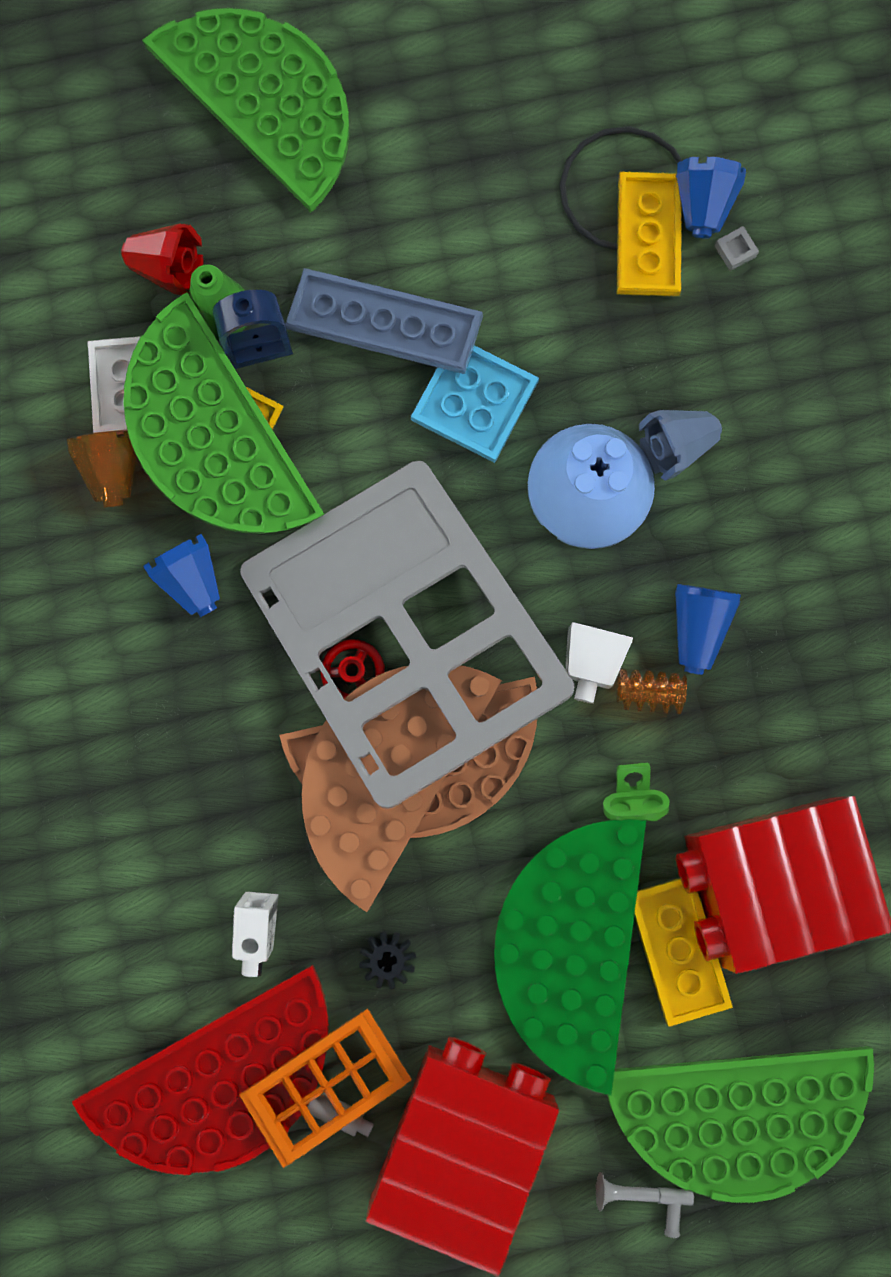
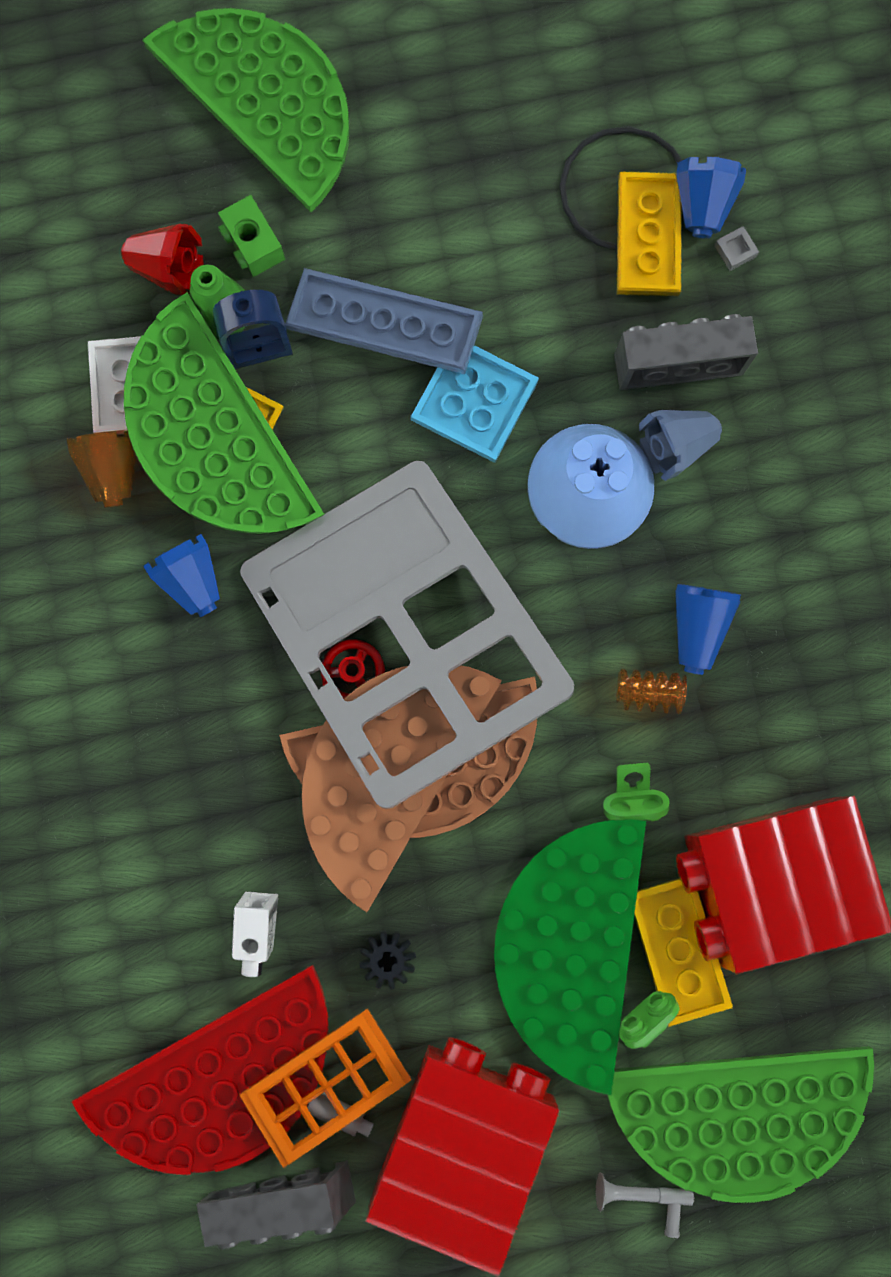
(247, 219): none -> bright green brick
(277, 1208): none -> flat silver wedge
(594, 658): white torso -> none
(648, 1019): none -> bright green bracket
(685, 352): none -> flat silver brick

